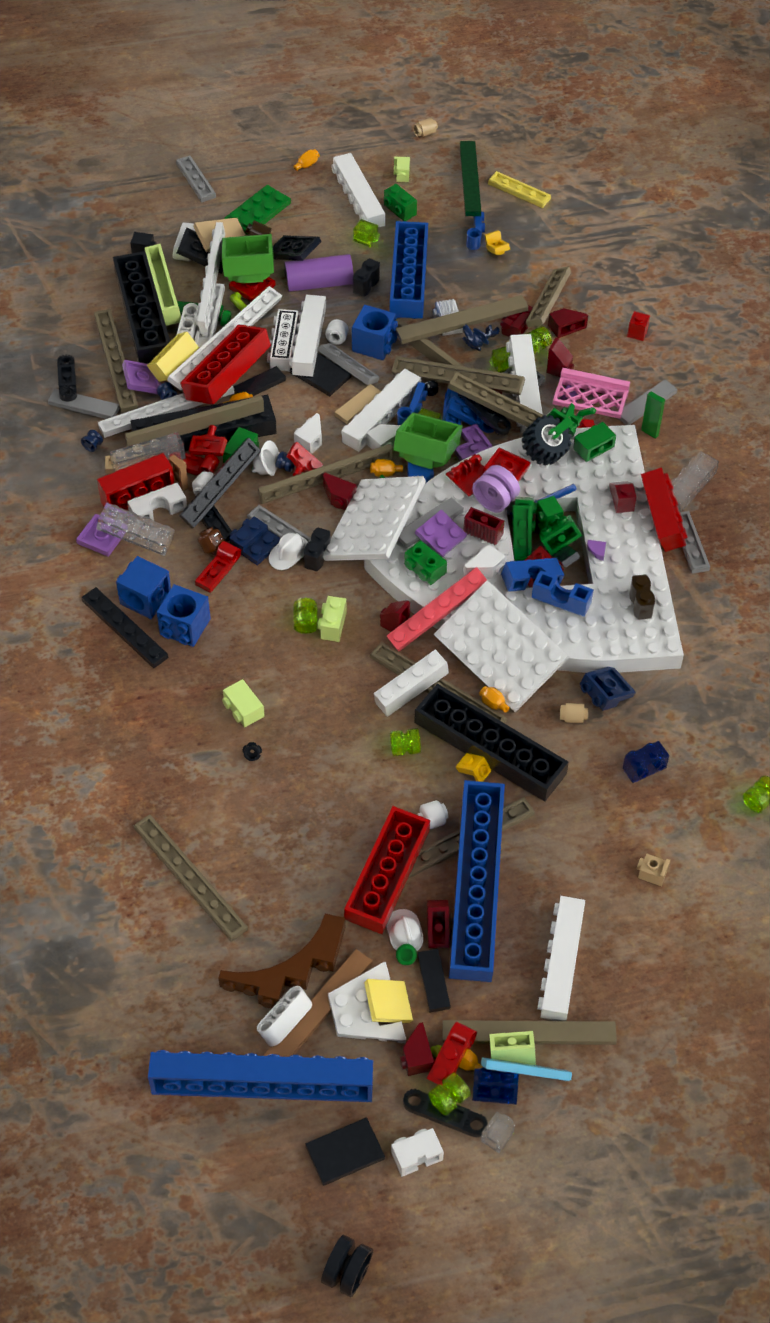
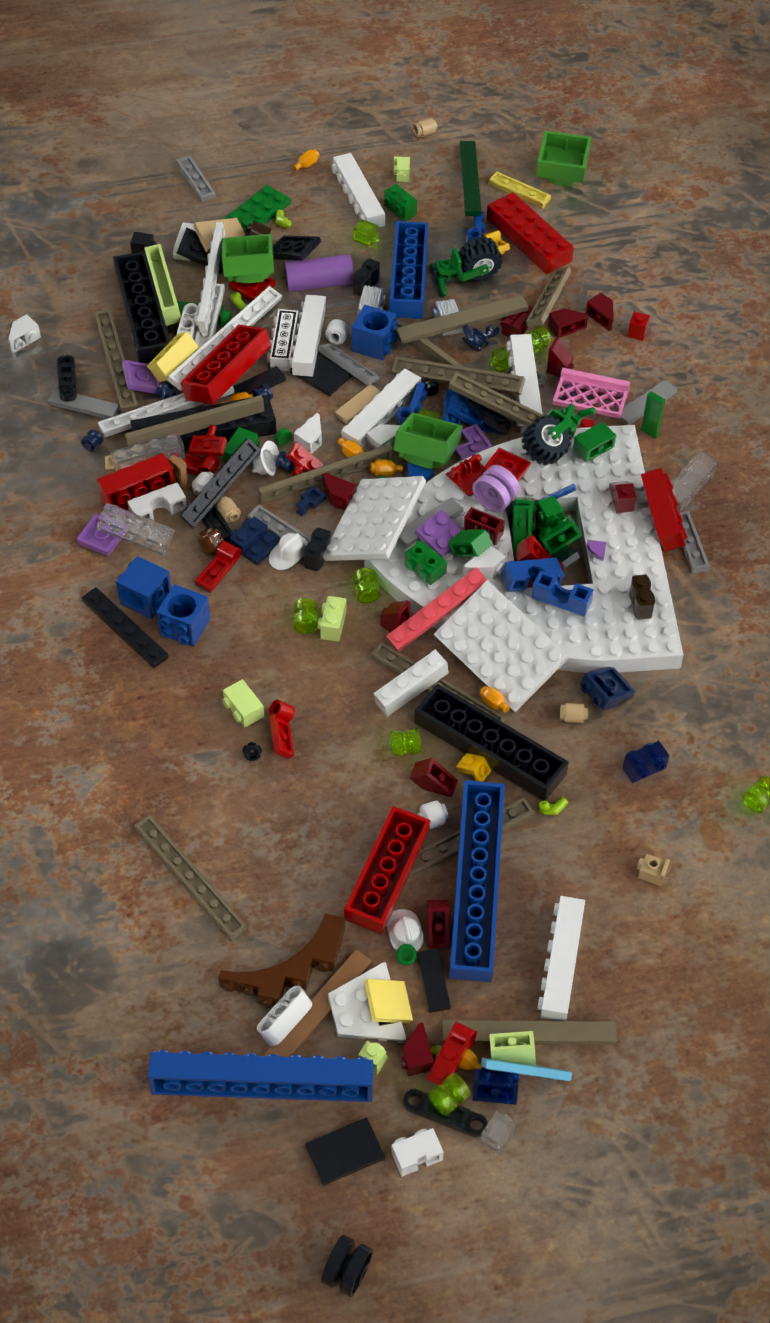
(23, 333): none -> white slope
(228, 509): none -> tan brick
(263, 390): none -> dark blue wheel
(280, 716): none -> red plate
(281, 220): none -> lime arm
(283, 436): none -> green tile
(311, 498): none -> dark blue plate
(350, 447): none -> light orange plant
(366, 585): none -> clear neon green wheel
(372, 297): none -> white brick
(374, 1052): none -> yellowish green brick
(433, 777): none -> dark red slope
(470, 543): none -> green brick
(478, 261): none -> piece
(529, 550): none -> red slope
(530, 233): none -> red brick
(553, 809): none -> lime arm
(563, 158): none -> bright green container
(601, 310): none -> dark red slope

